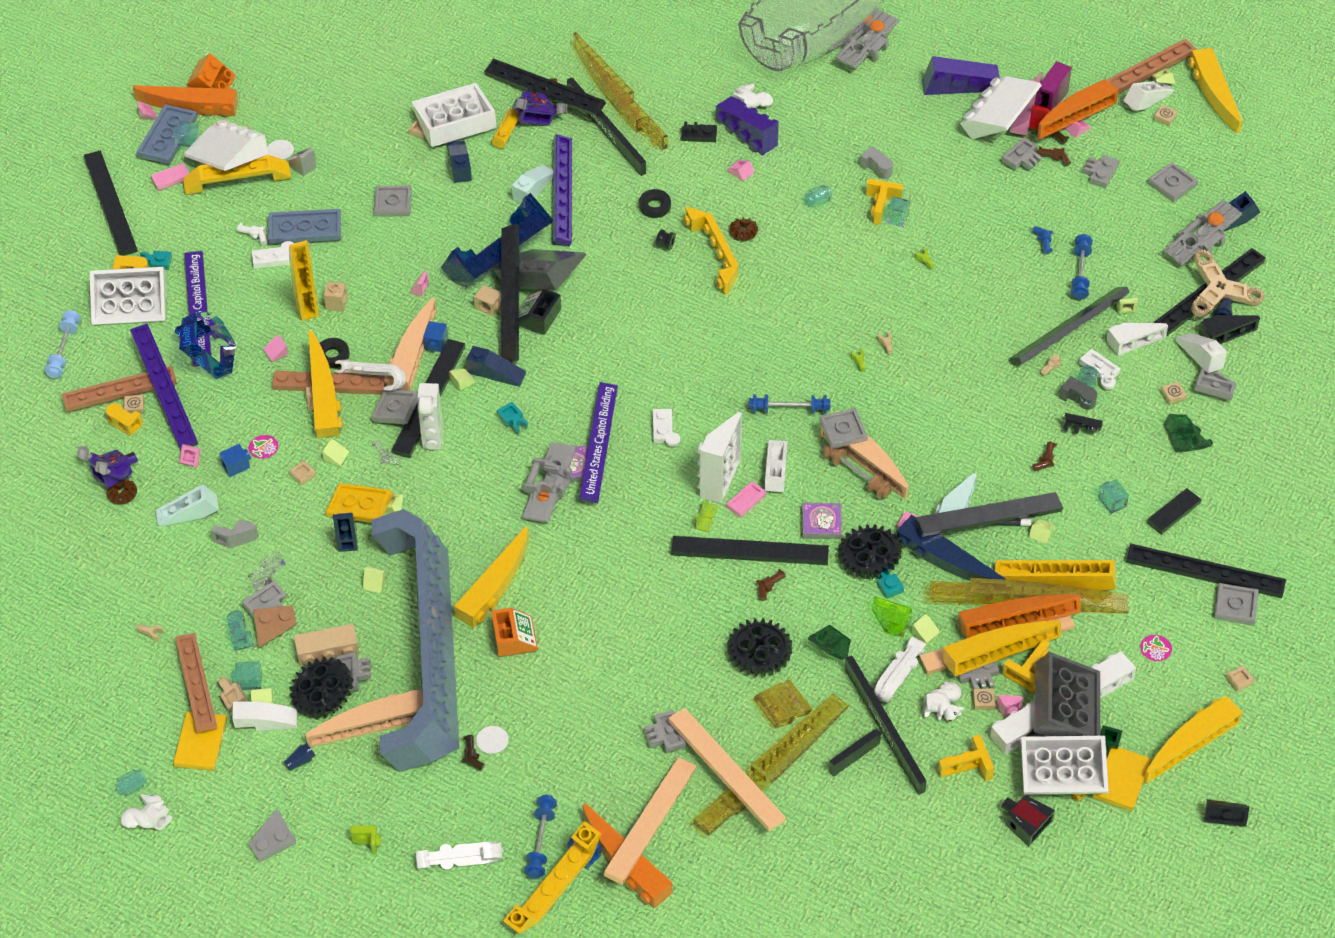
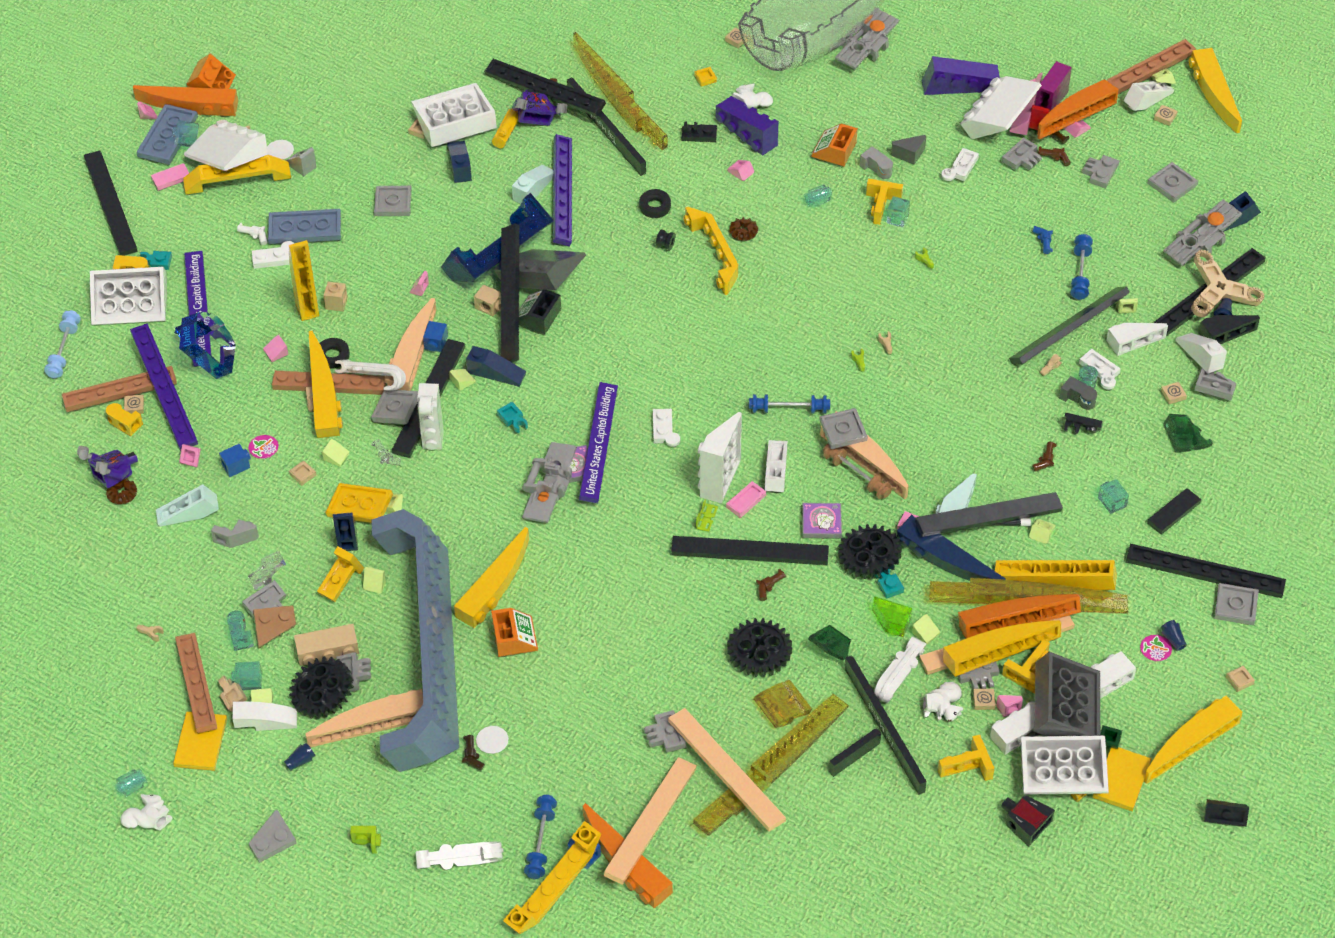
(339, 574): none -> yellow bracket
(705, 76): none -> yellow tile
(734, 38): none -> tan tile
(836, 144): none -> orange slope
(909, 148): none -> dark grey slope
(961, 166): none -> white hinge
(1173, 633): none -> dark blue cone

